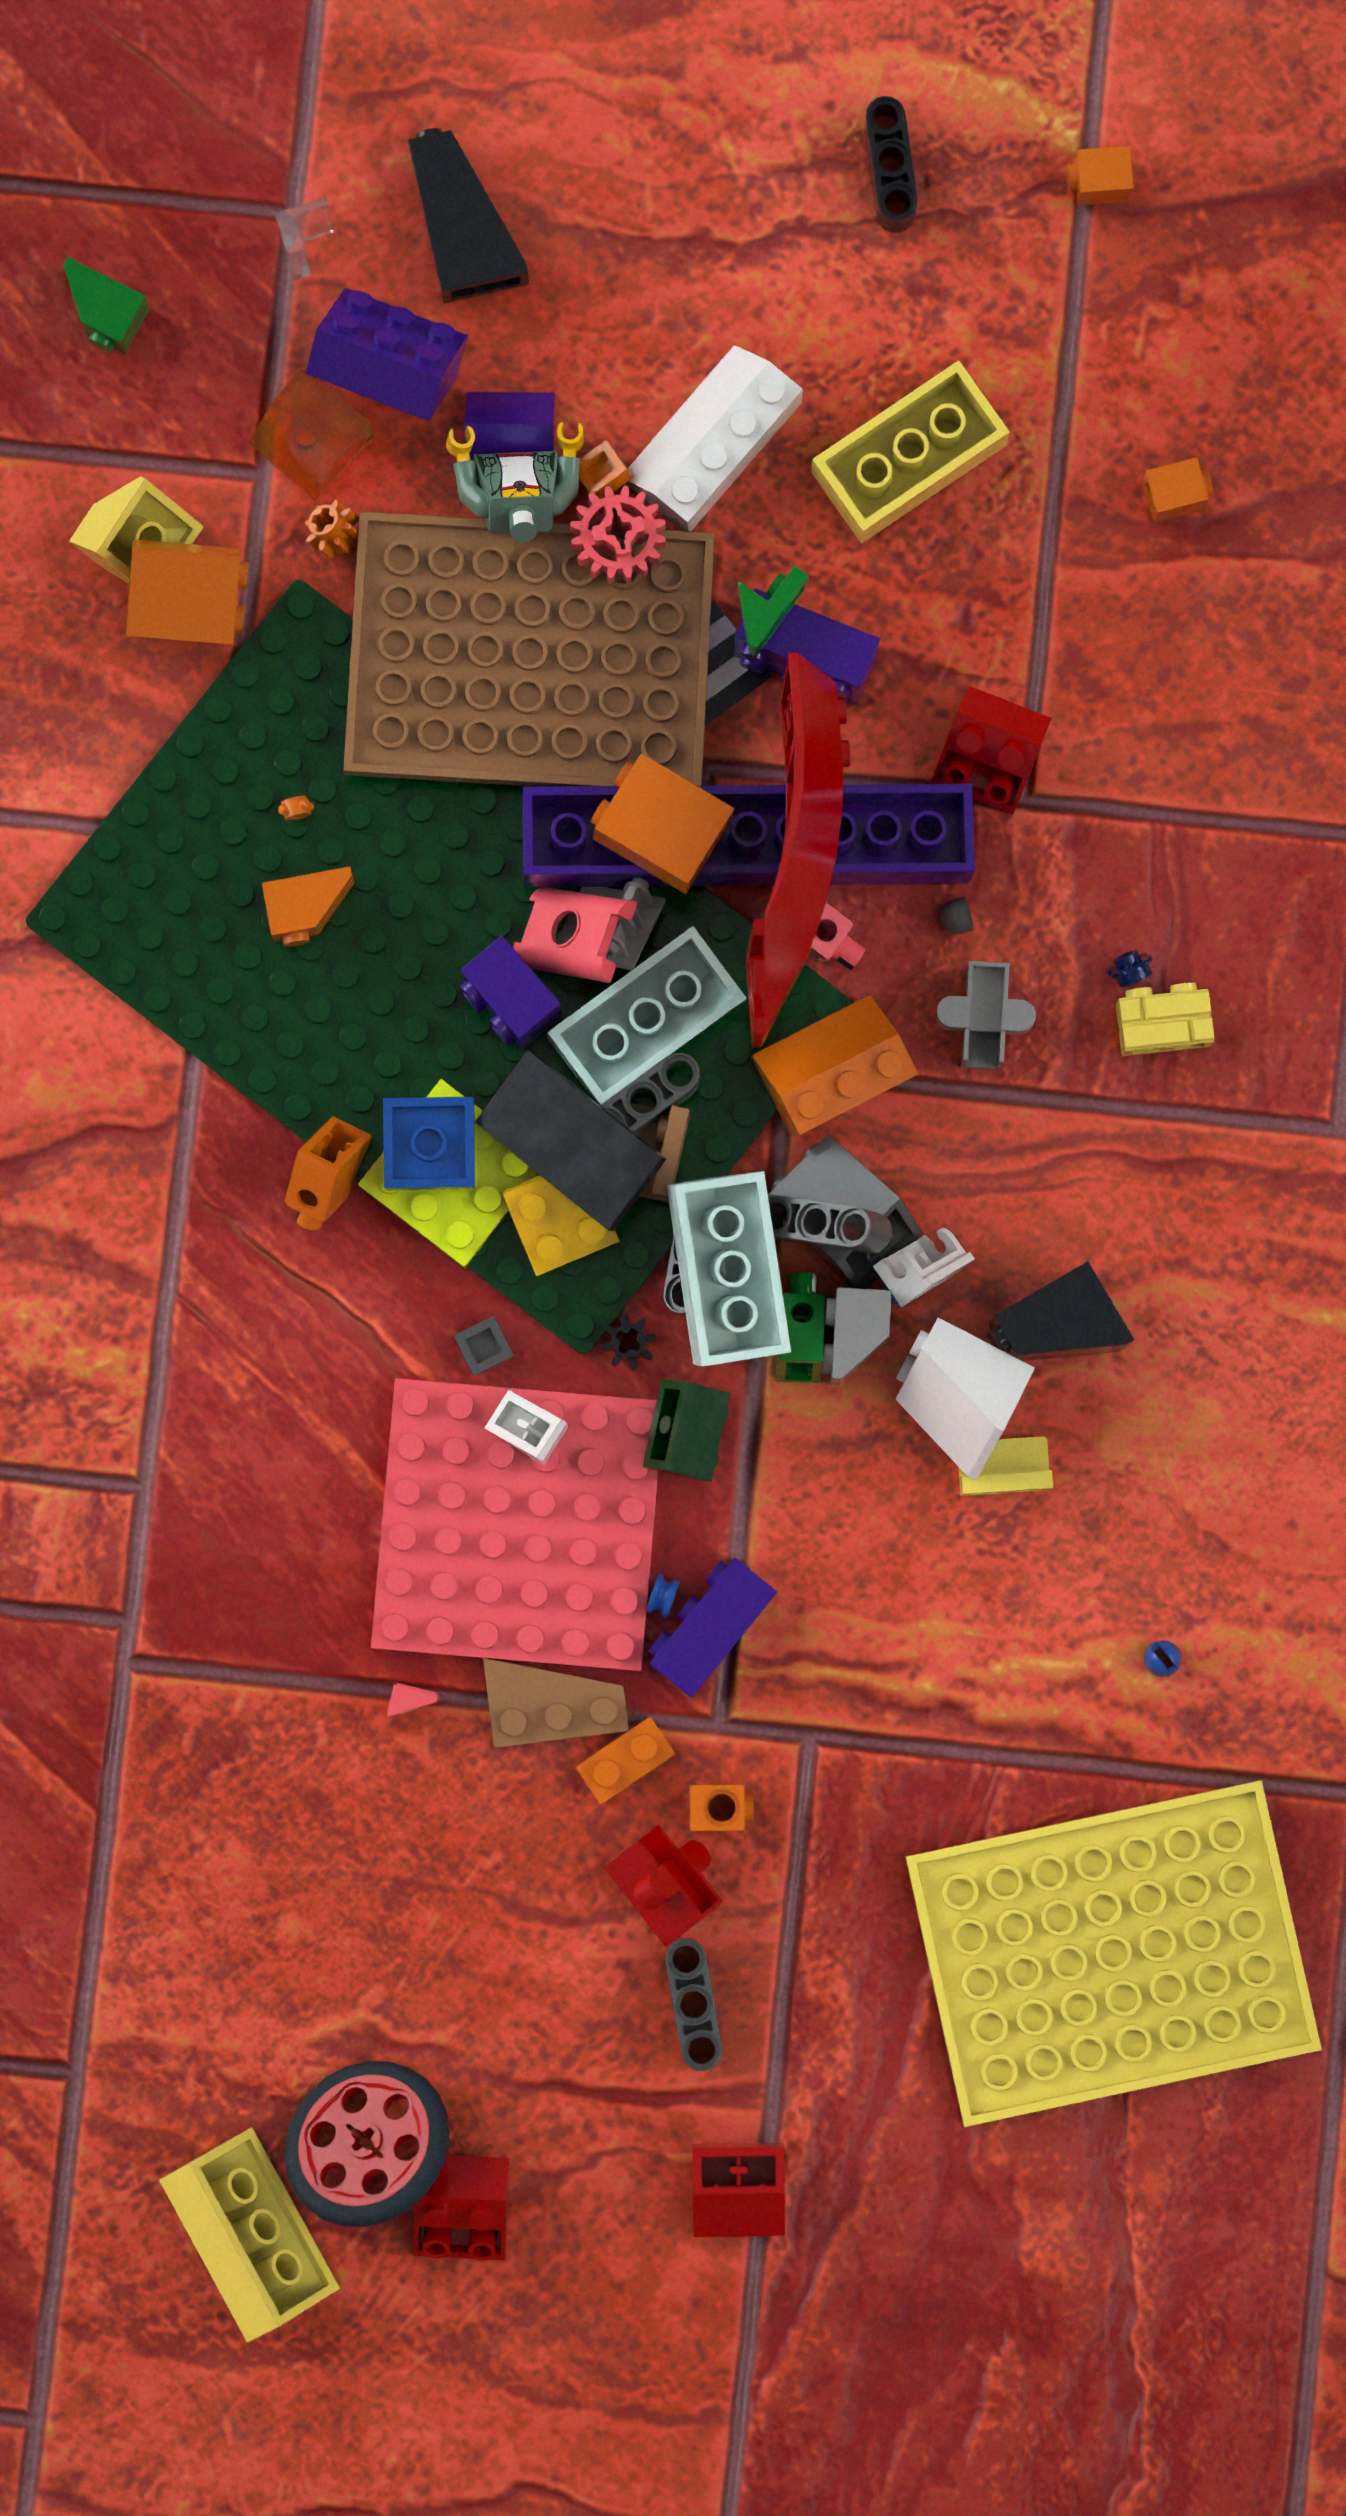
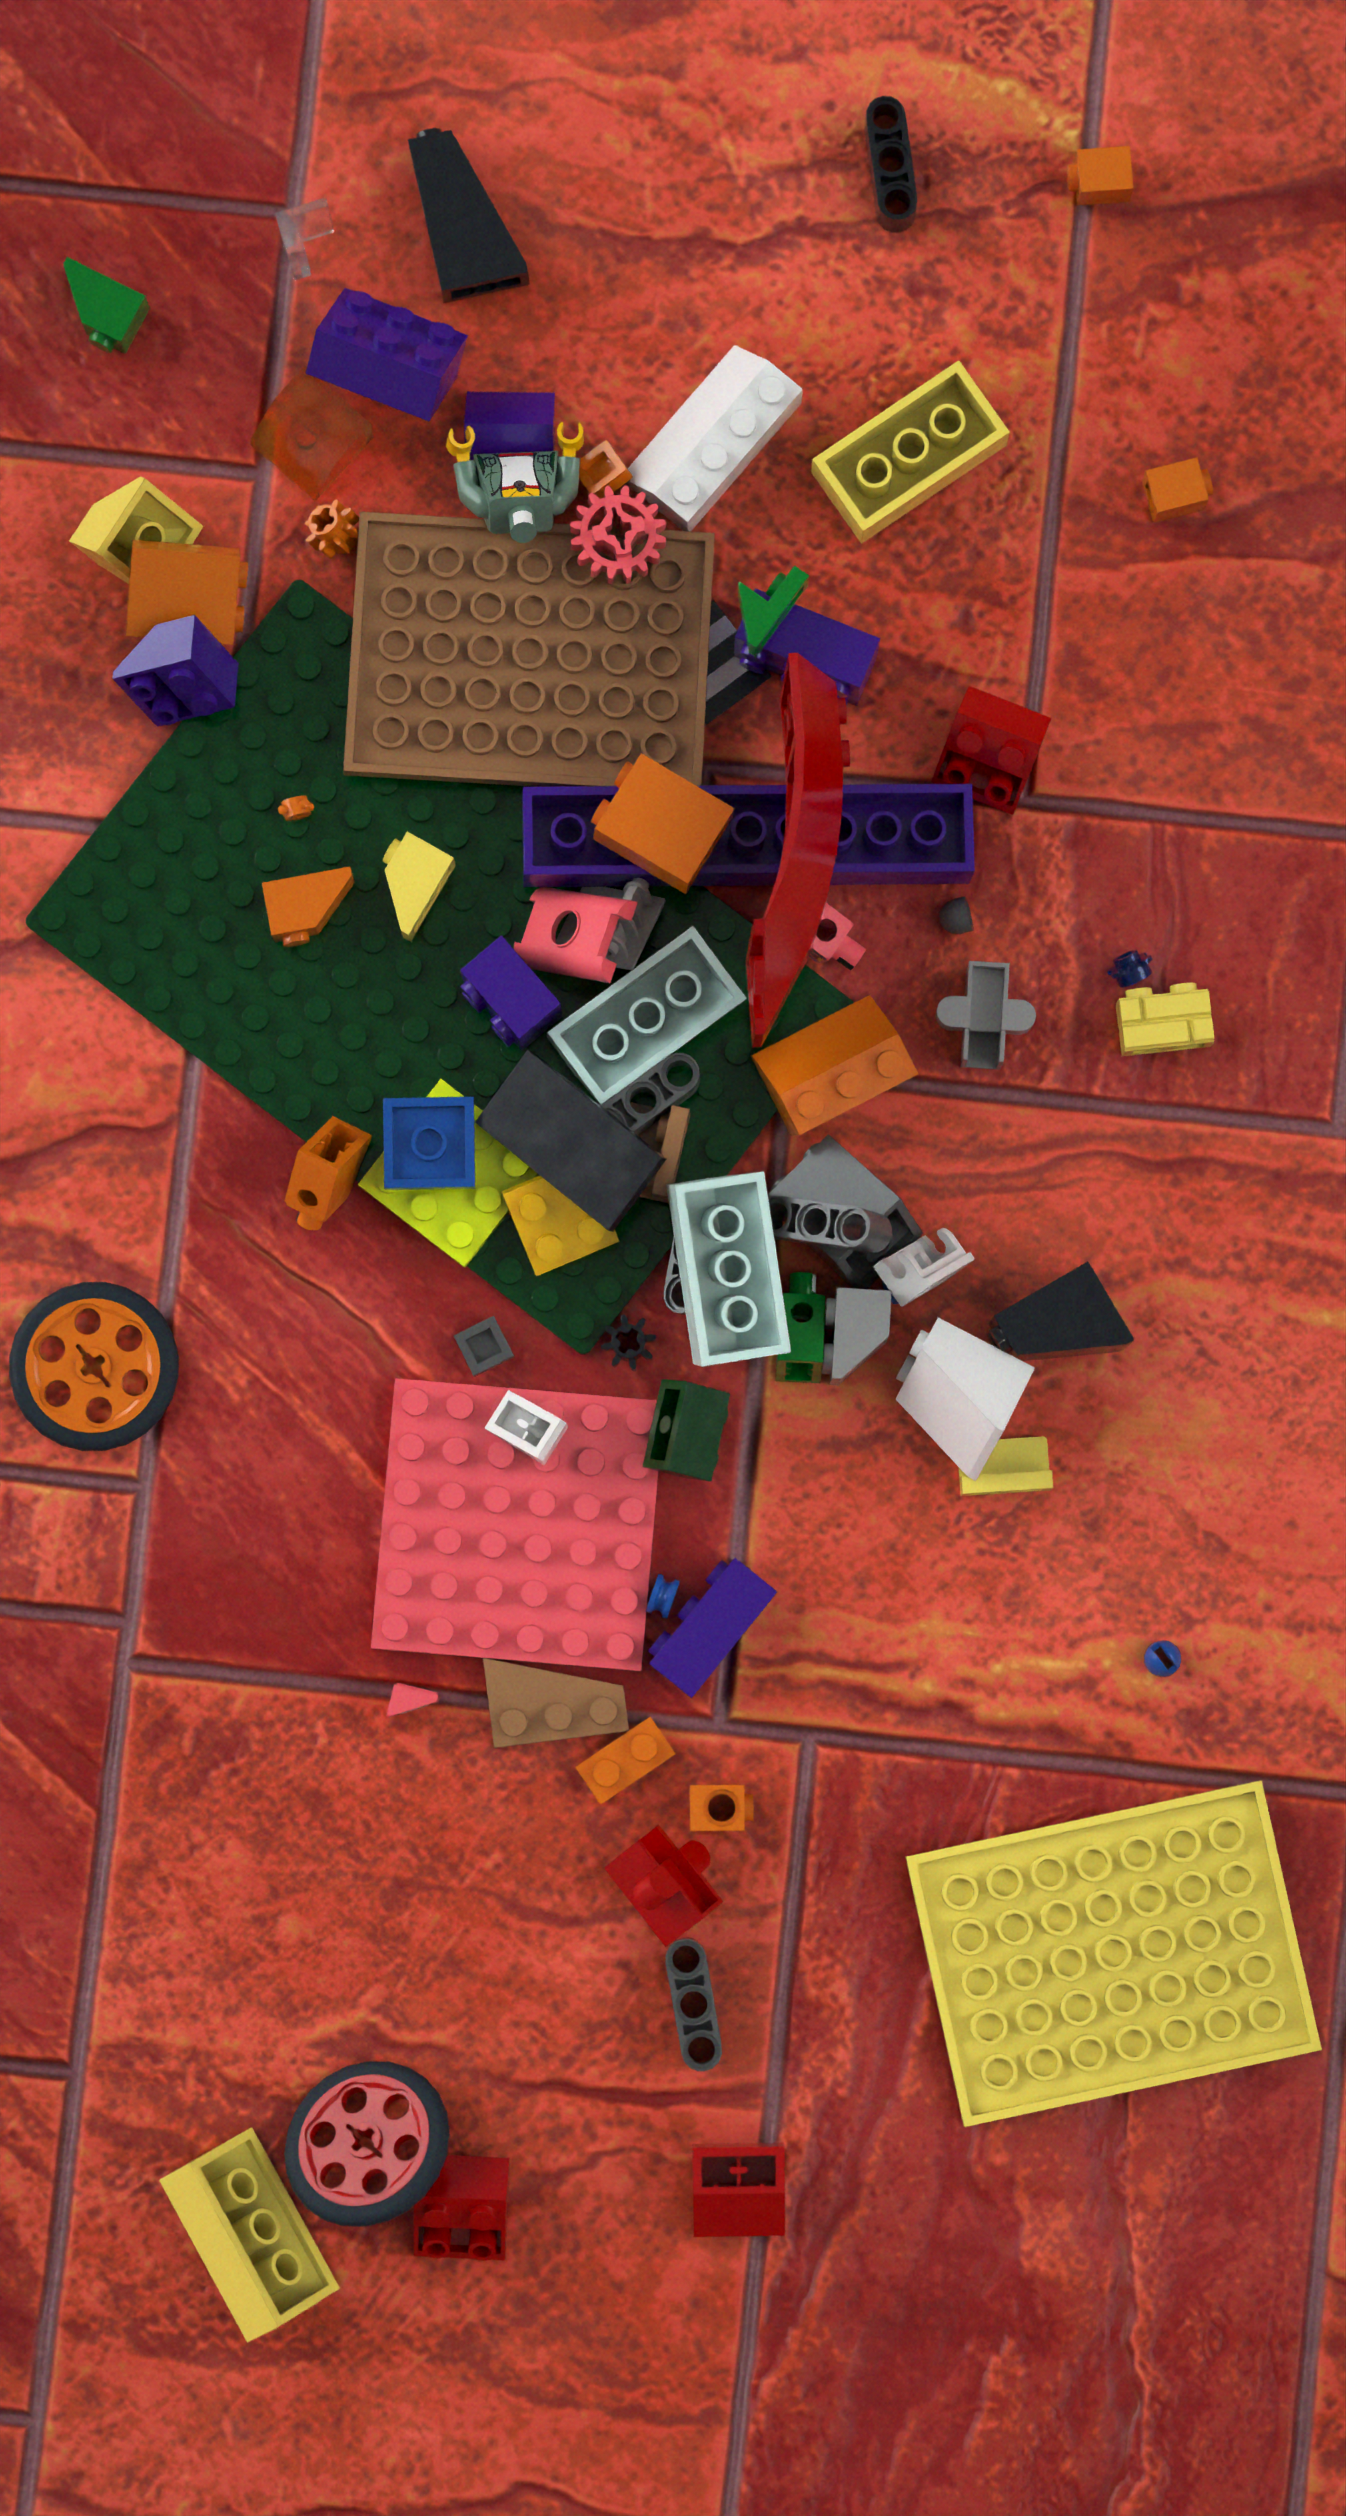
(57, 1318): none -> wedge
(179, 672): none -> dark purple slope
(415, 879): none -> light yellow slope

